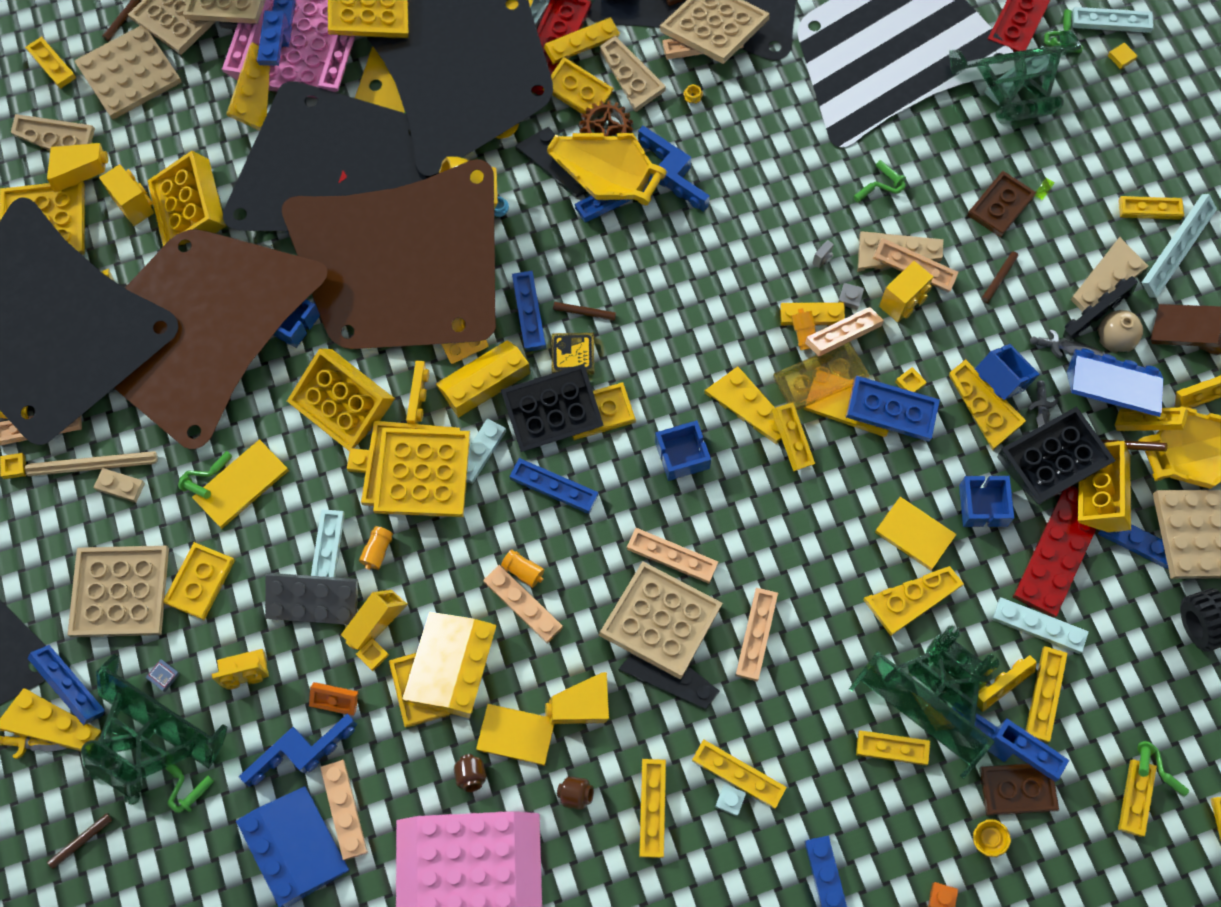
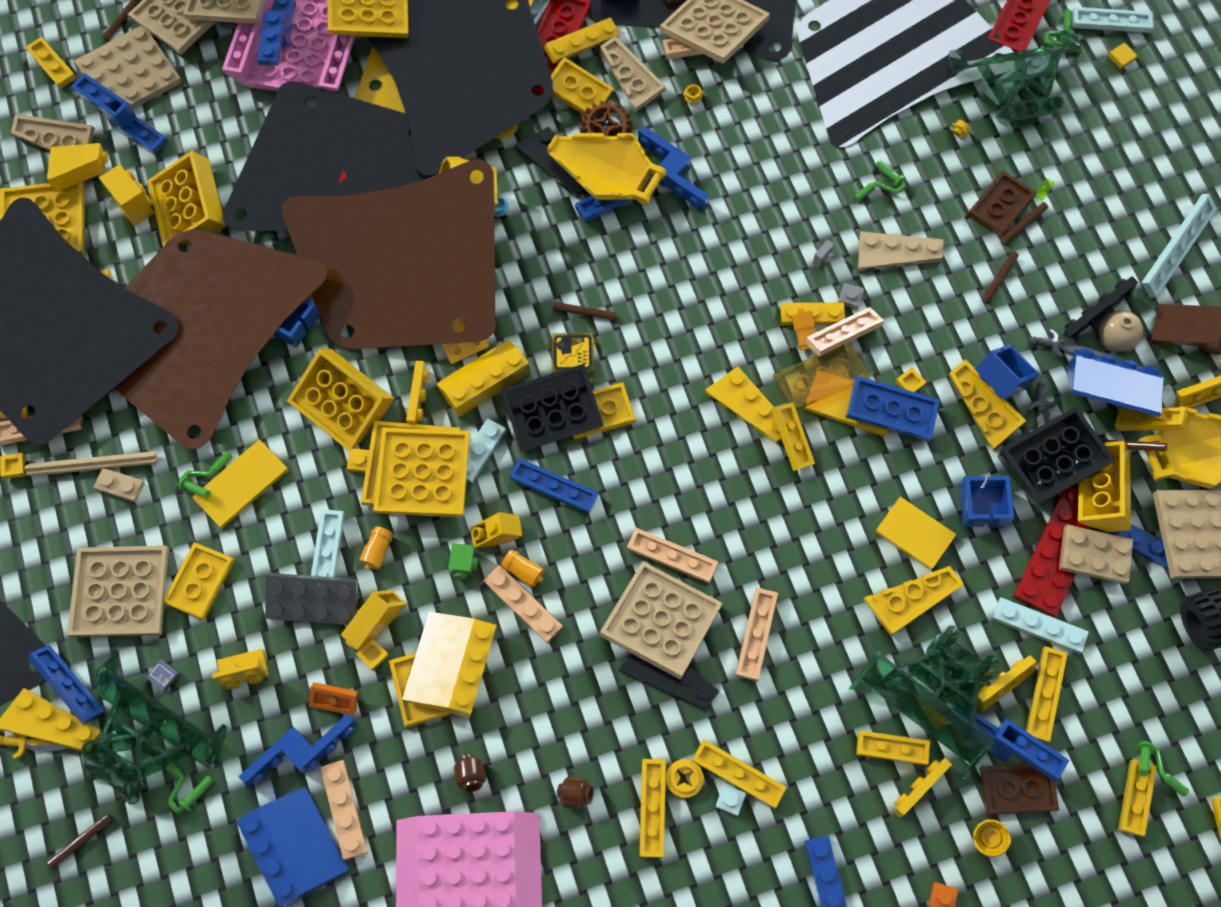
(119, 113): none -> blue bracket
(251, 91): yellow wing -> none
(463, 561): none -> bright green brick
(496, 530): none -> yellow slope
(515, 734): yellow tile -> none
(528, 311): blue plate -> none
(580, 703): yellow slope -> none
(680, 450): blue piece -> none
(685, 767): none -> yellow gear
(901, 258): light nougat plate -> none
(906, 292): yellow brick -> none
(921, 786): none -> yellow plate
(961, 129): none -> yellow plate
(1024, 223): none -> reddish brown bar
(1096, 554): none -> tan plate
(1117, 264): tan wing -> none
(1151, 207): yellow tile -> none

